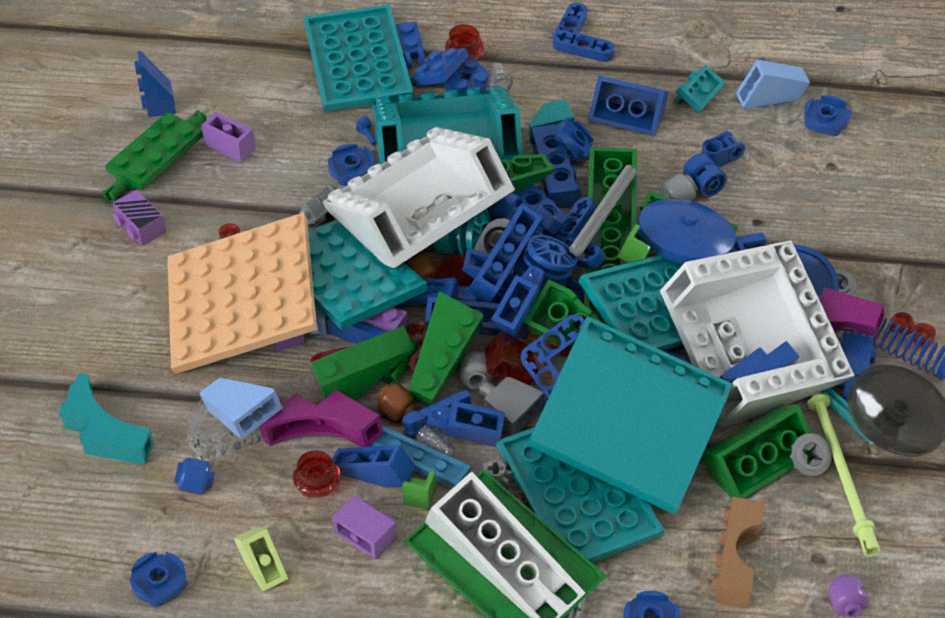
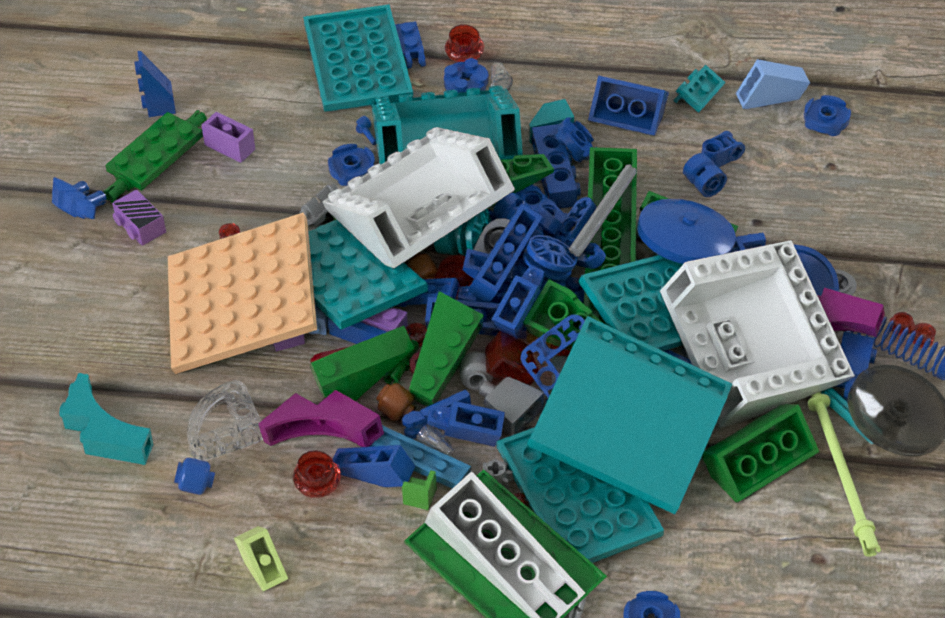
(74, 200): none -> blue connector
(158, 592): blue plate -> none
(240, 404): light blue slope -> none
(364, 527): medium lavender brick -> none
(439, 67): blue plate -> none
(565, 37): blue beam -> none
(633, 248): bright green panel -> none
(679, 187): light grey head -> none
(735, 577): medium nougat arch -> none
(760, 362): blue slope -> none
(820, 449): light grey gear -> none
(848, 595): medium lavender head -> none

